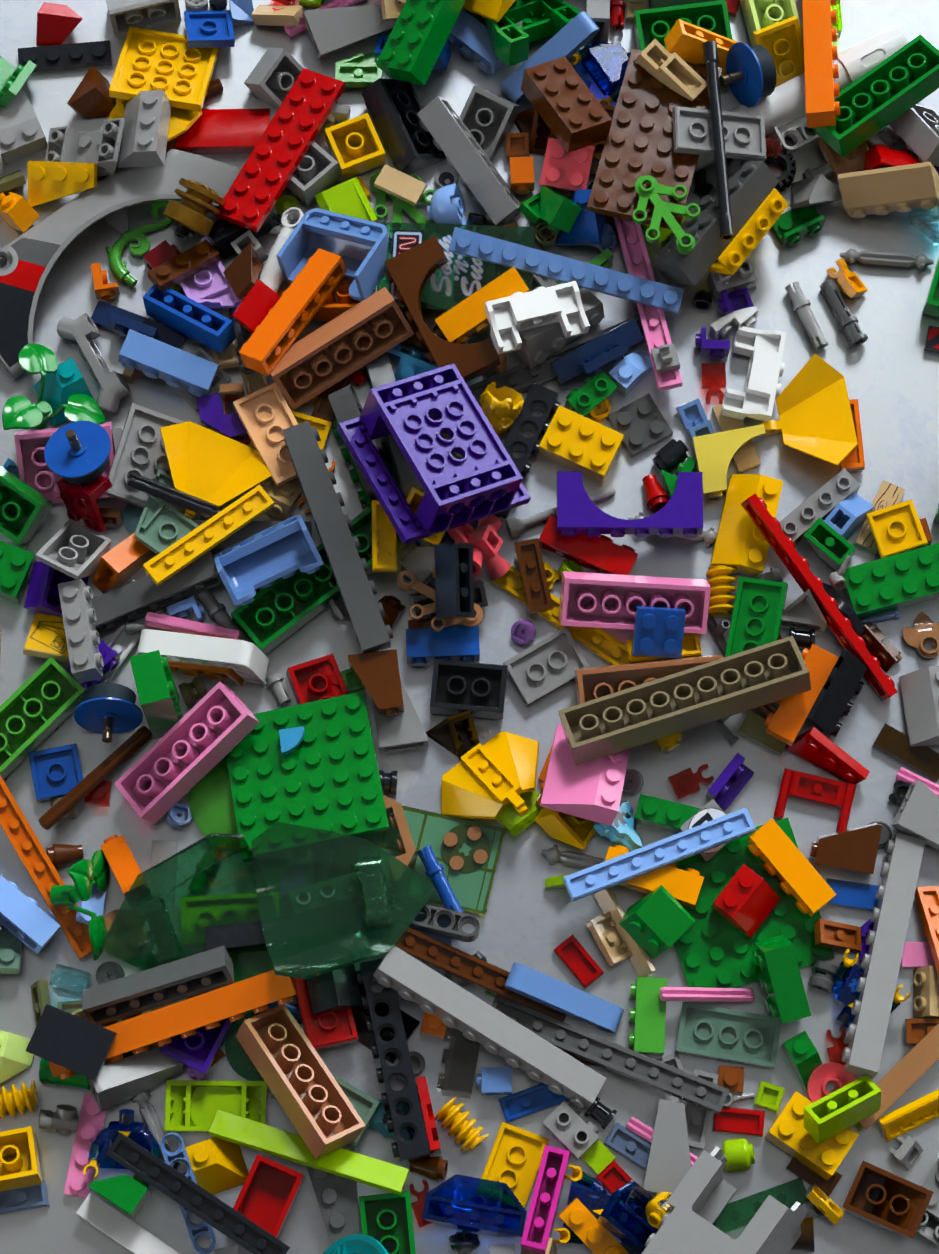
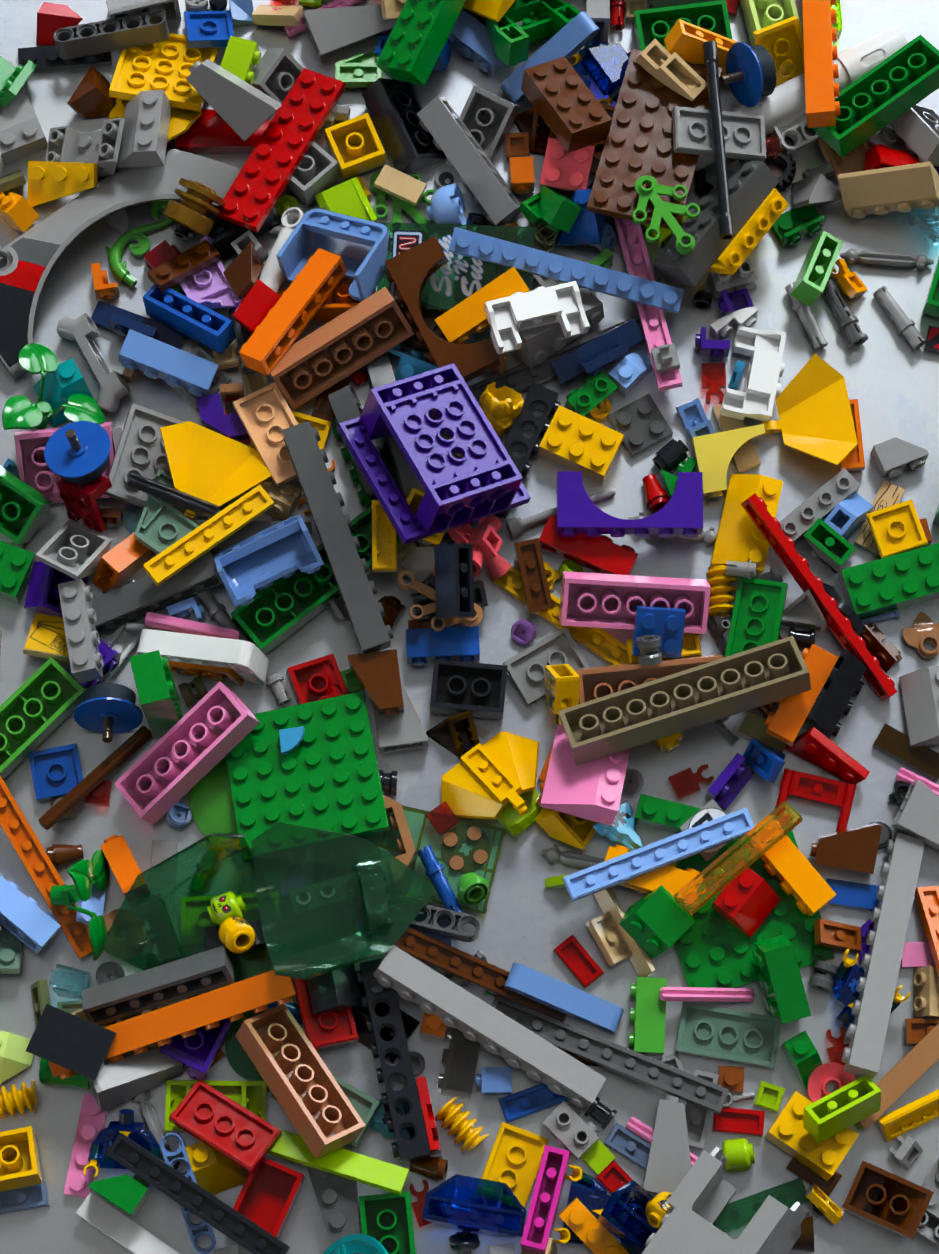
(62, 1120): light grey plate -> none
(111, 35): none -> dark grey beam
(225, 907): none -> lime head
(225, 1126): none -> red tile
(232, 98): none -> light grey slope
(236, 934): none -> yellow head
(241, 58): none -> lime slope
(442, 818): none -> clear red tile
(472, 888): none -> bright green cone
(561, 688): none -> yellow torso
(649, 650): none -> dark grey wheel
(737, 374): none -> dark azure tile
(738, 858): none -> clear yellow plate
(744, 569): none -> light grey pin
(764, 759): none -> blue slope
(816, 268): none -> bright green brick
(836, 578): light grey hand -> none
(897, 455): none -> light grey slope
(905, 326): none -> light grey pin

